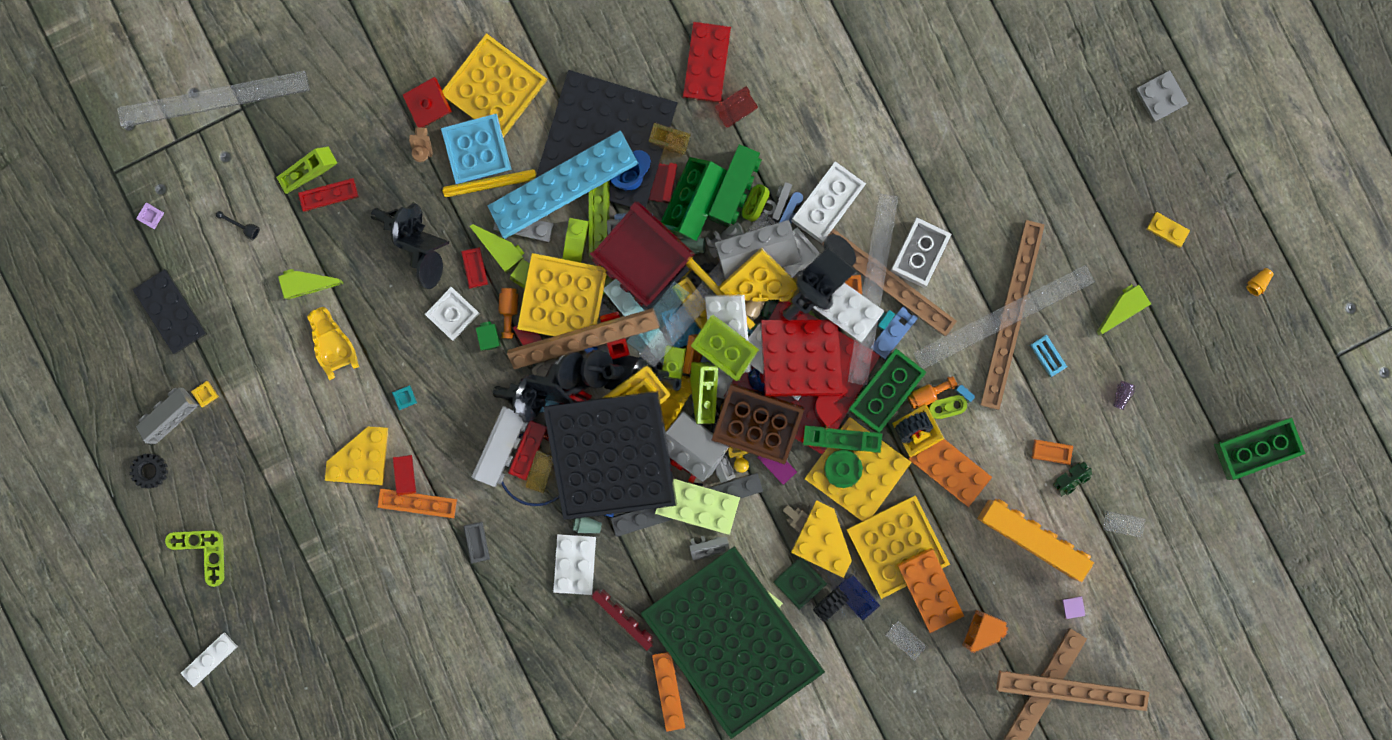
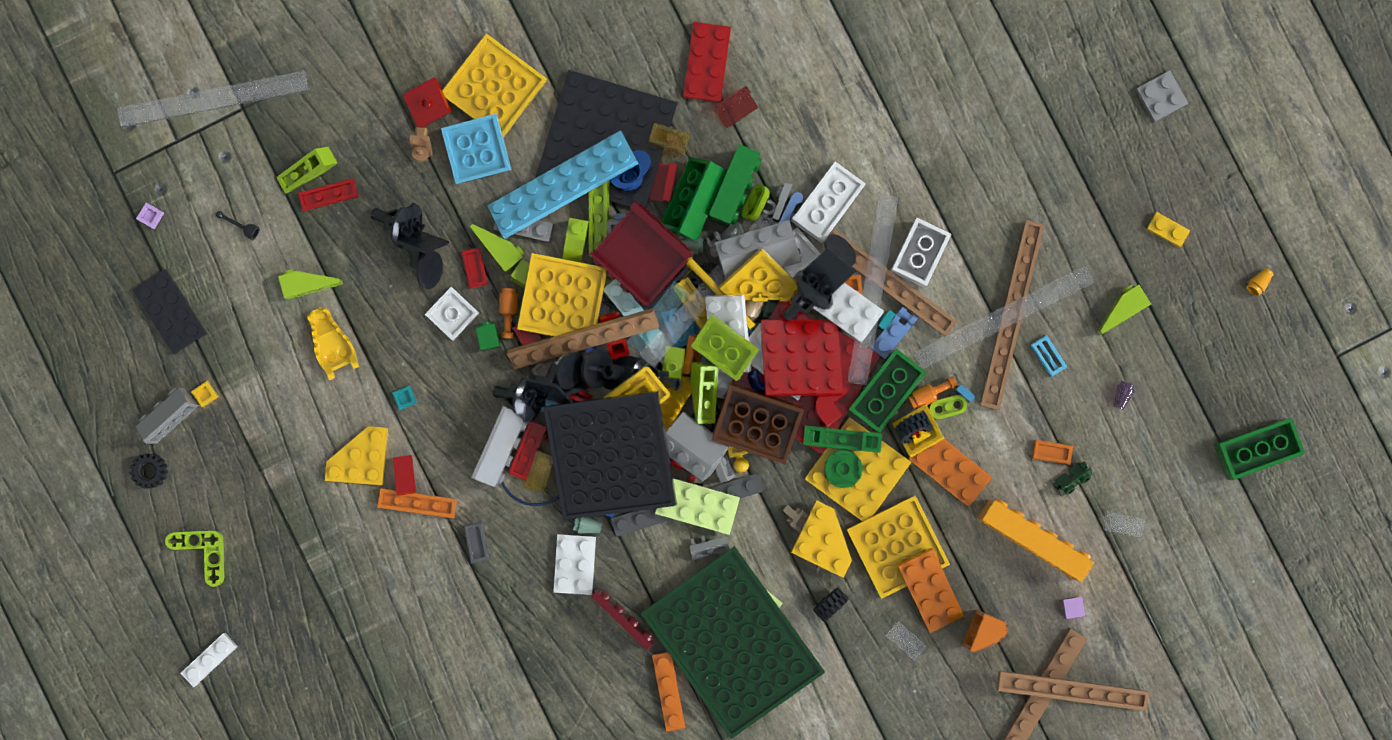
(489, 183): yellow axle -> none
(781, 471): magenta tile -> none
(800, 582): dark green tile -> none
(859, 598): clear blue panel -> none

